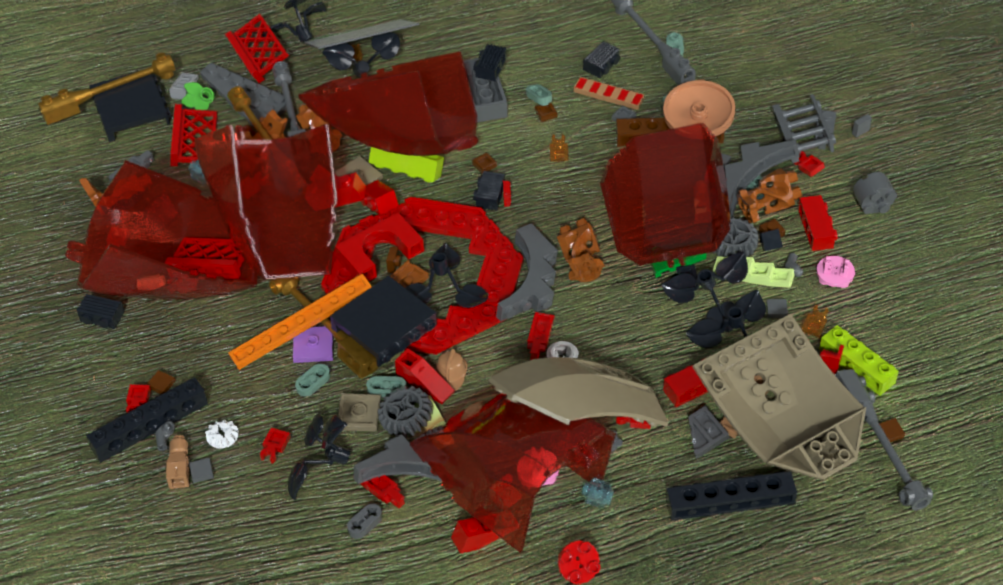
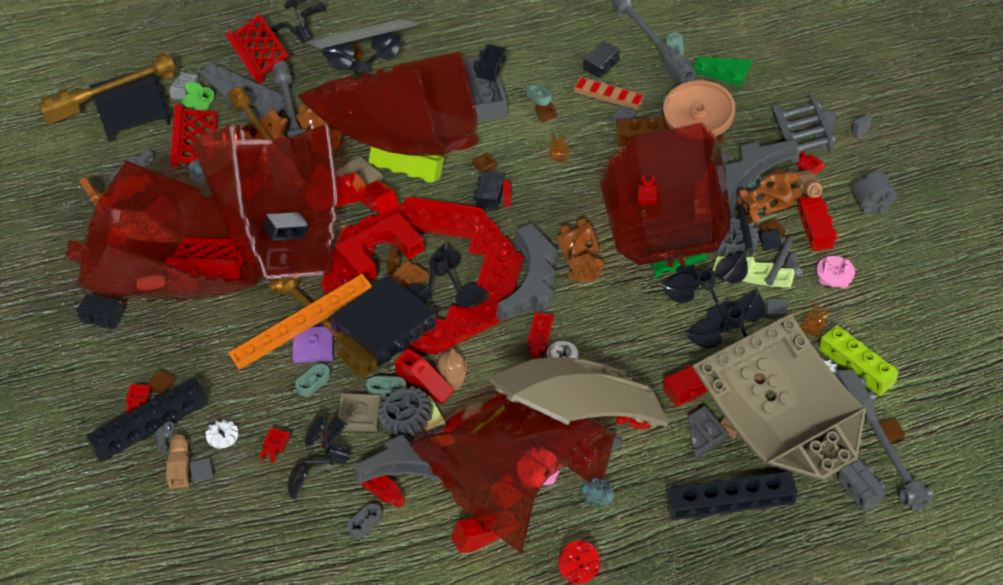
(285, 226): none -> black brick
(647, 192): none -> red plate
(723, 69): none -> green wing
(745, 229): none -> black bar
(779, 261): none -> dark grey bar
(808, 184): none -> medium nougat piece
(832, 359): red panel -> none
(862, 485): none -> dark grey brick

